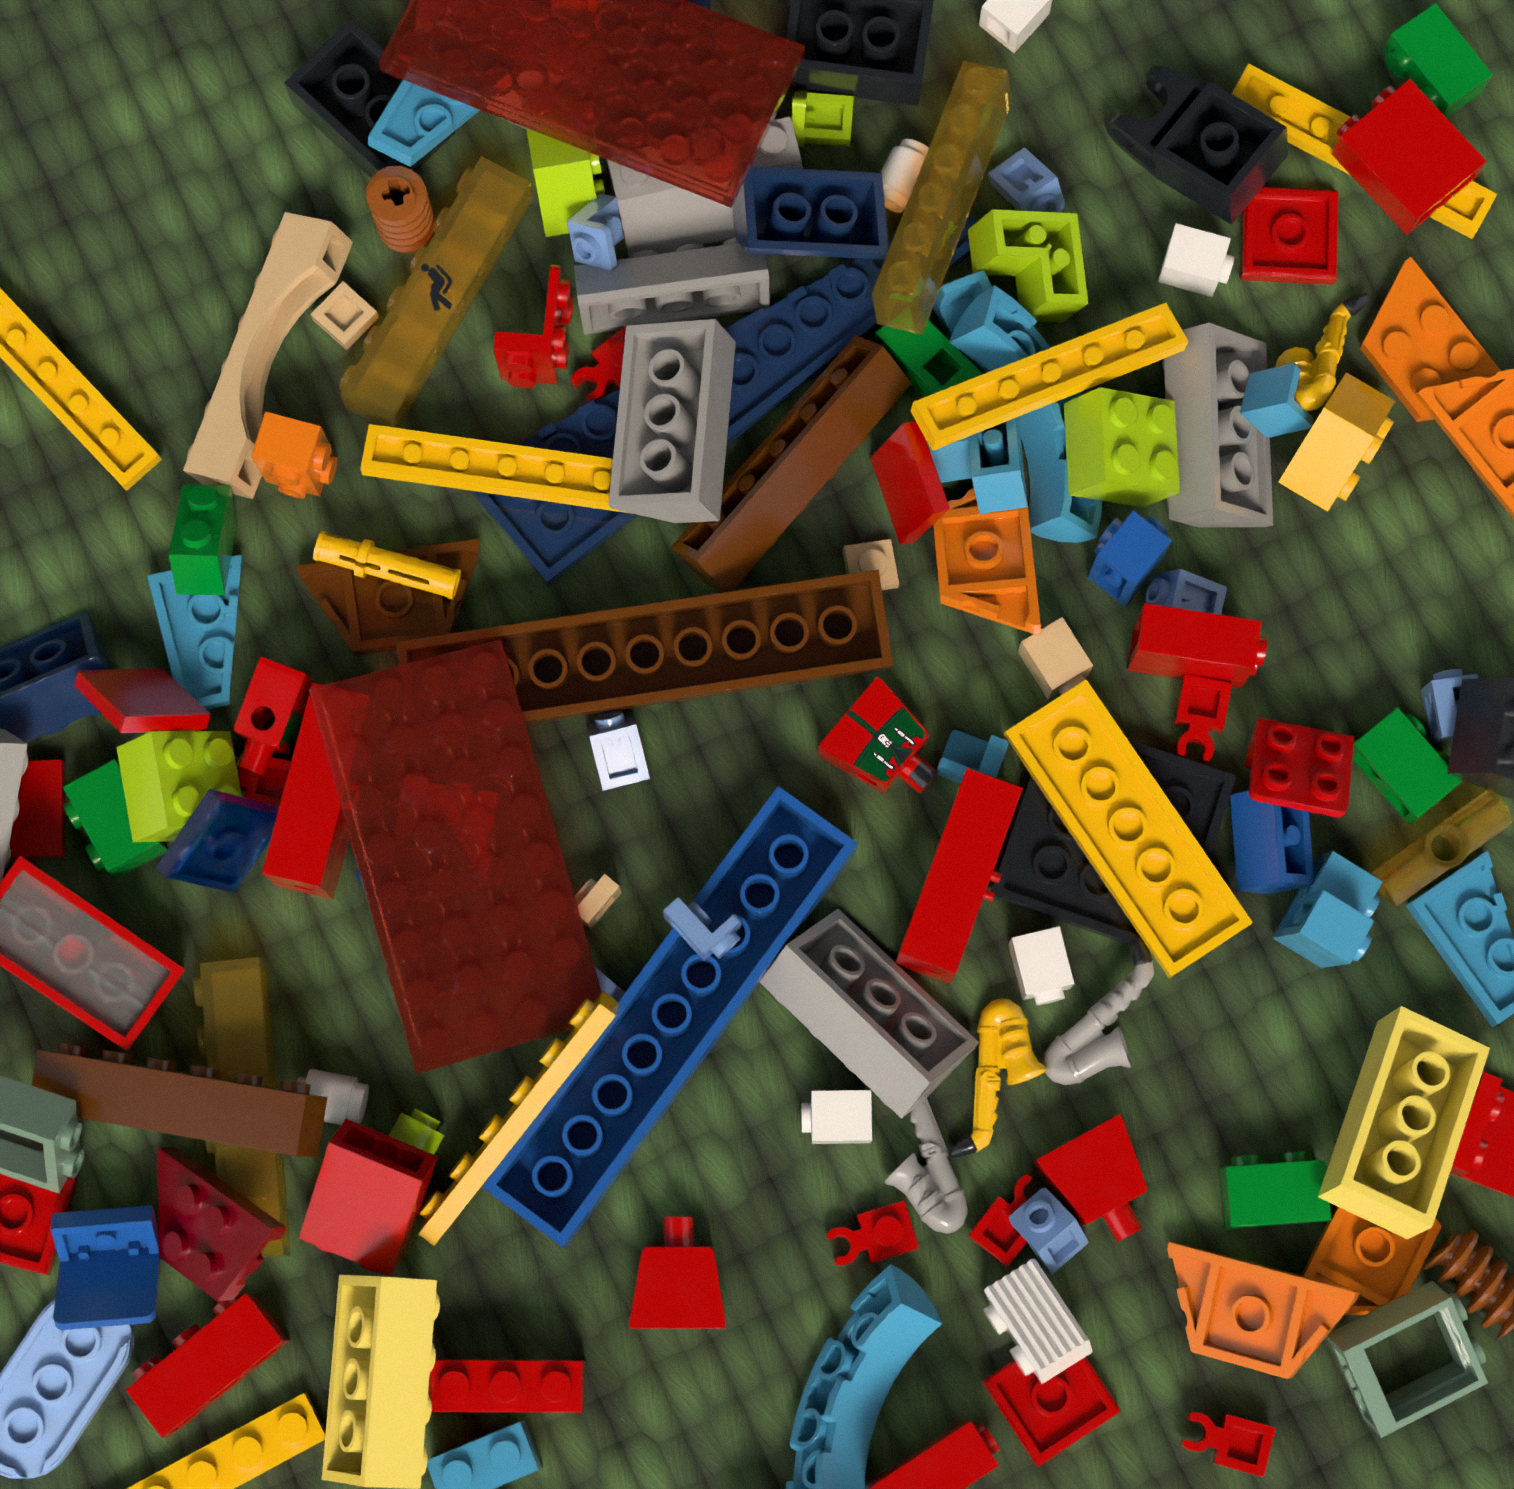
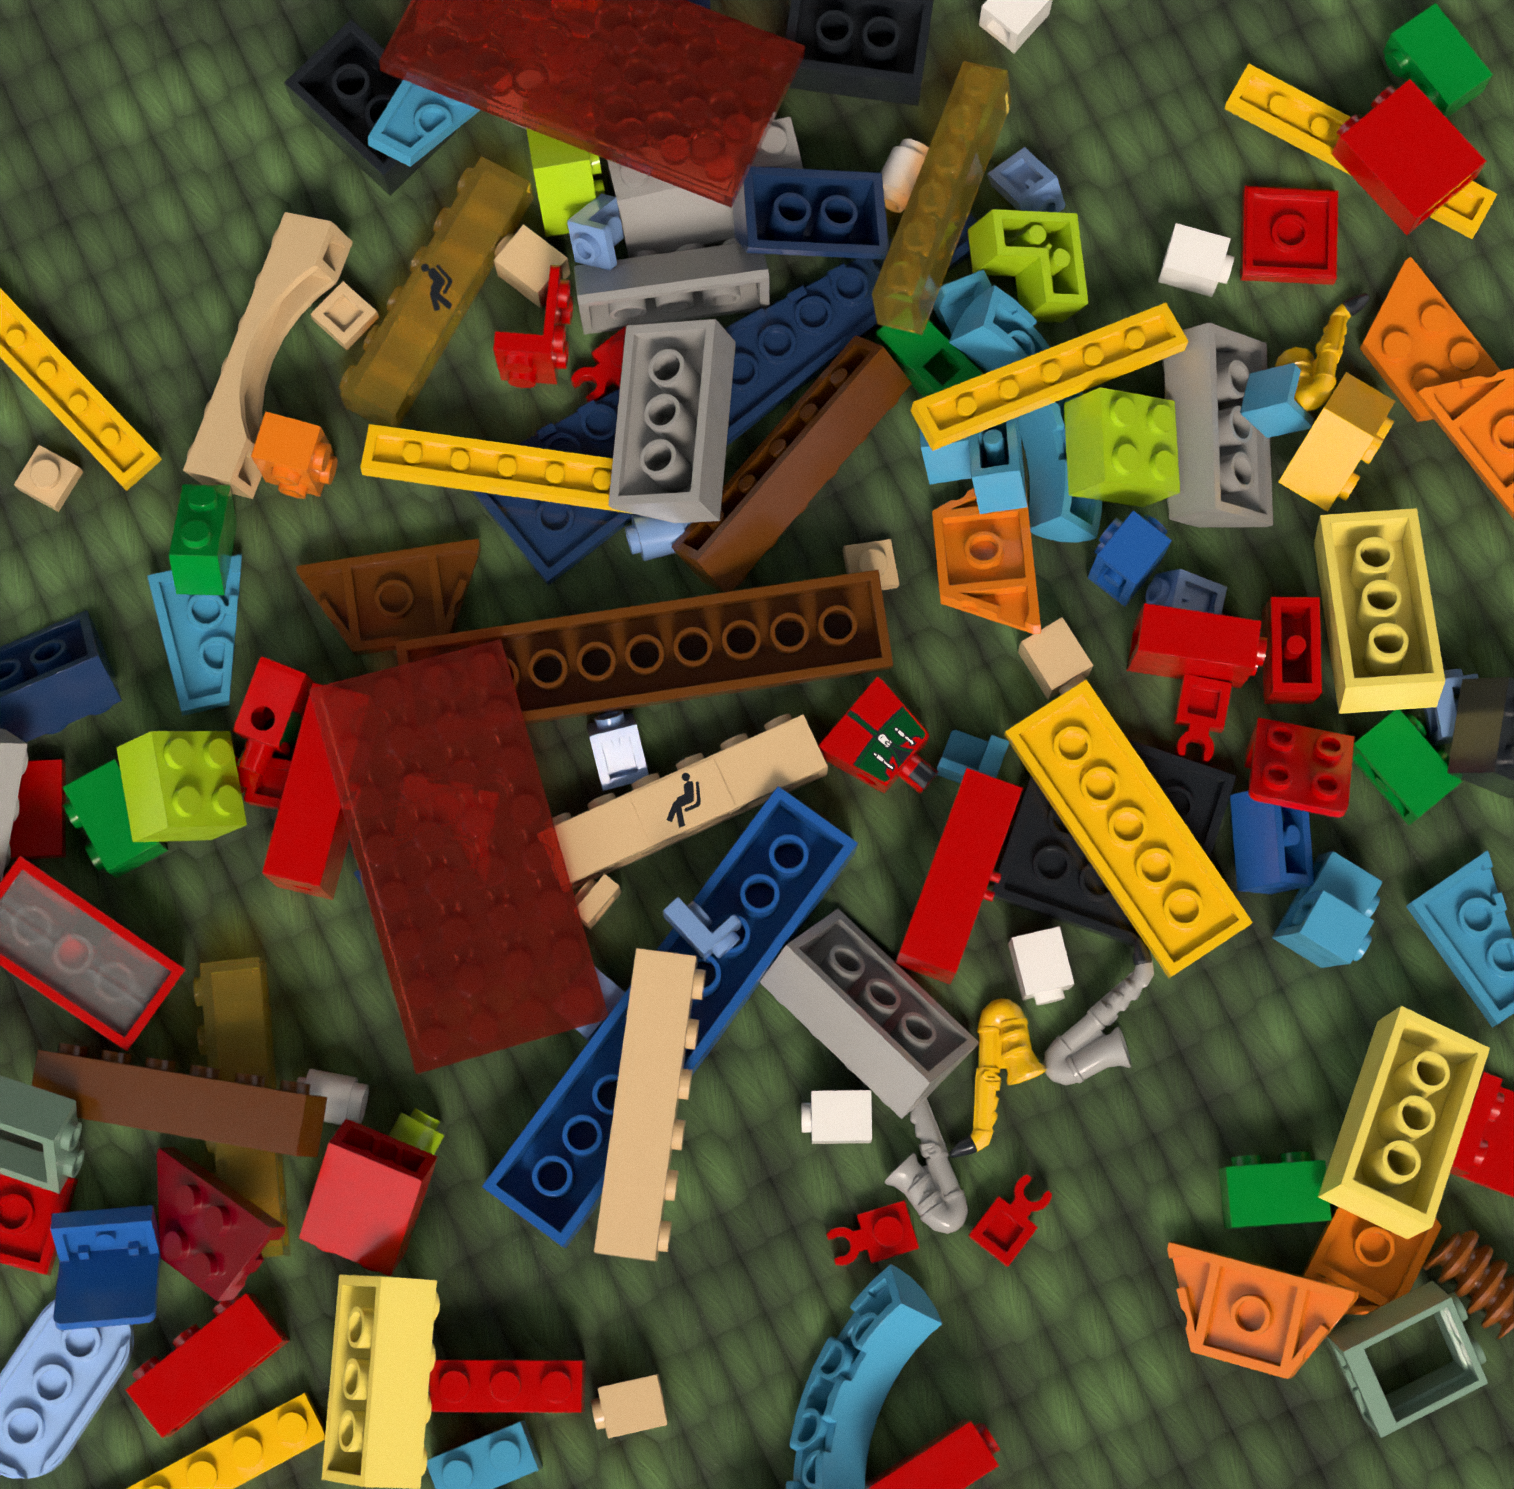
(48, 478): none -> tan plate
(142, 700): red tile -> none
(220, 841): clear blue tile -> none
(386, 564): yellow pin -> none
(400, 208): dark orange piece -> none
(525, 263): none -> tan brick
(528, 1100): yellow plate -> none
(630, 1406): none -> tan brick
(647, 1105): none -> tan brick
(653, 536): none -> medium blue brick
(678, 1283): red torso -> none
(688, 800): none -> tan brick
(822, 118): lime tile -> none
(909, 482): red tile -> none
(1037, 1321): white brick -> none
(1048, 1230): medium blue bracket -> none
(1051, 1413): red tile -> none
(1098, 1177): red torso -> none
(1203, 142): black brick -> none
(1237, 1443): red plate -> none
(1293, 650): none -> red brick
(1378, 611): none -> light yellow brick
(1466, 831): clear yellow piece -> none

